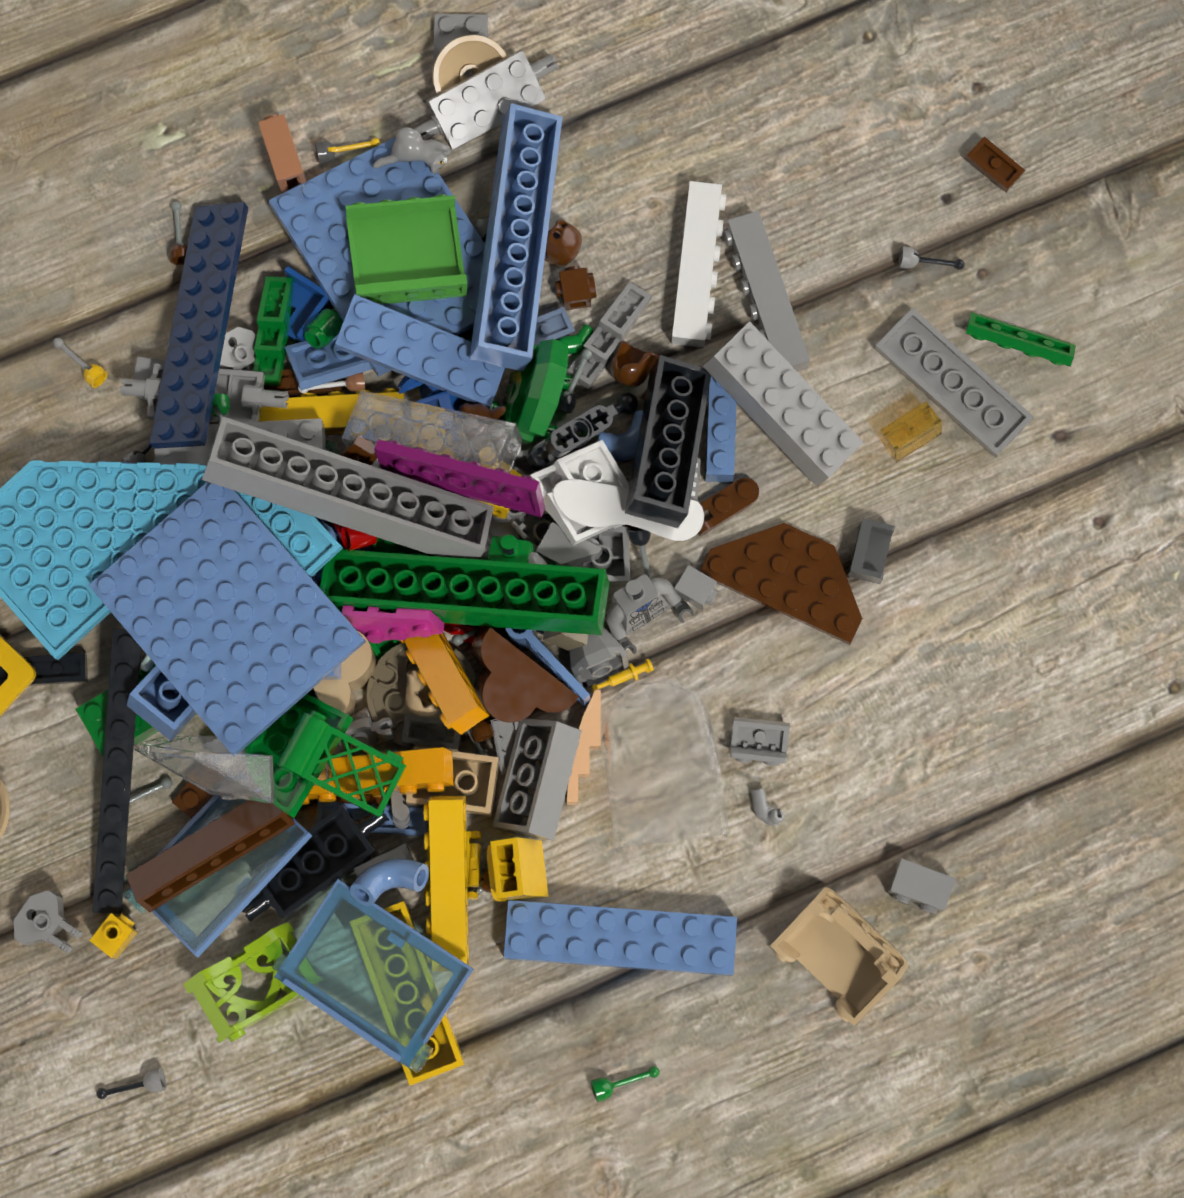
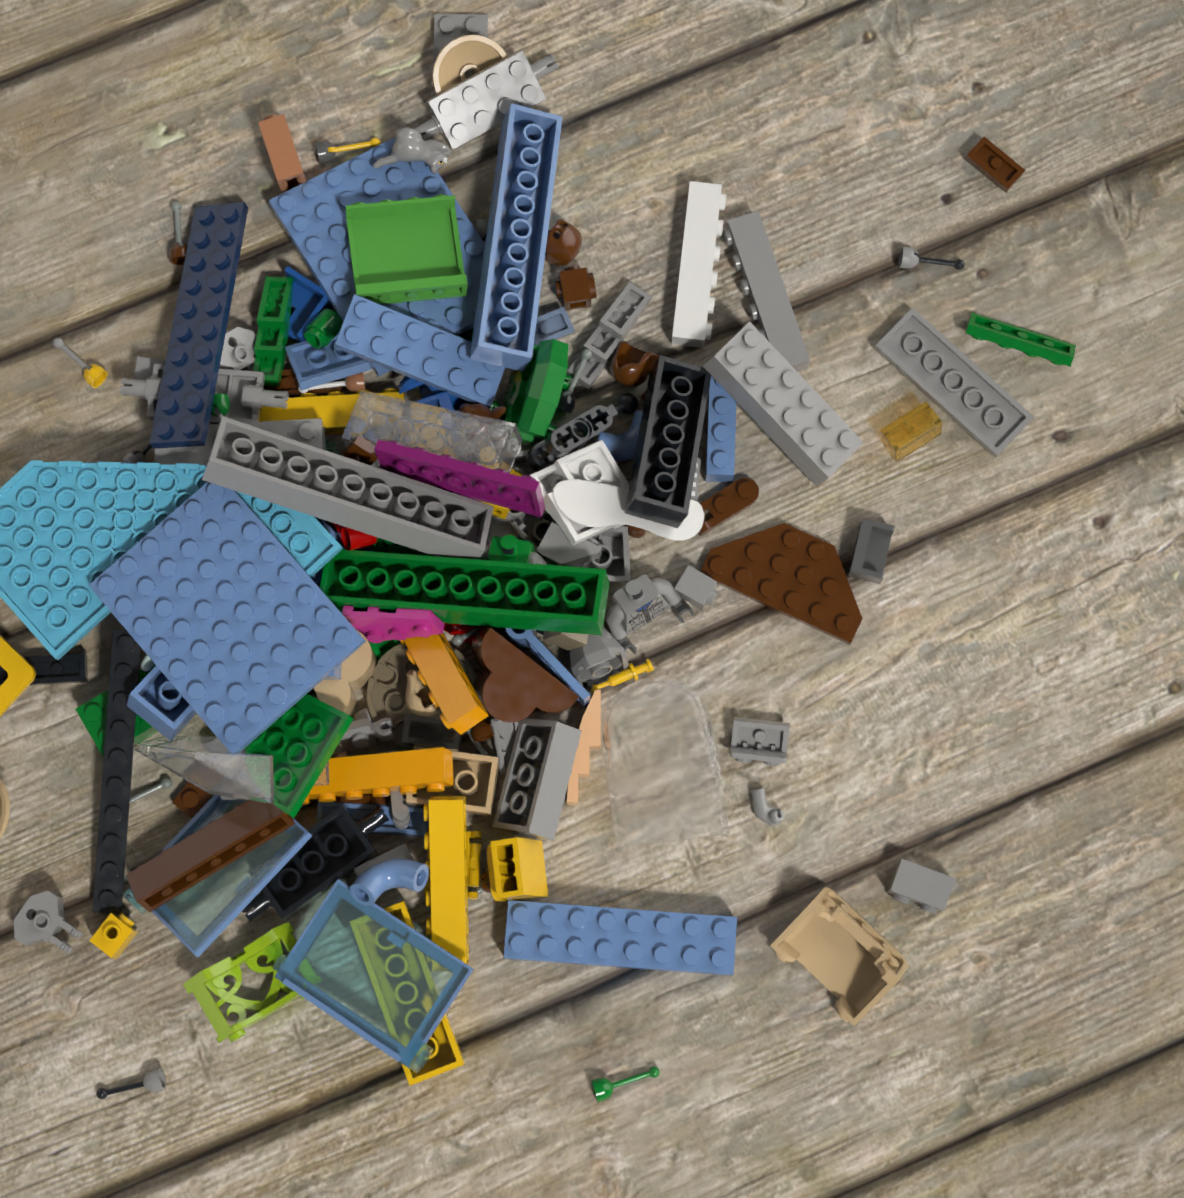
(311, 740): green piece -> none
(577, 341): green arm -> none
(641, 538): black hinge -> none

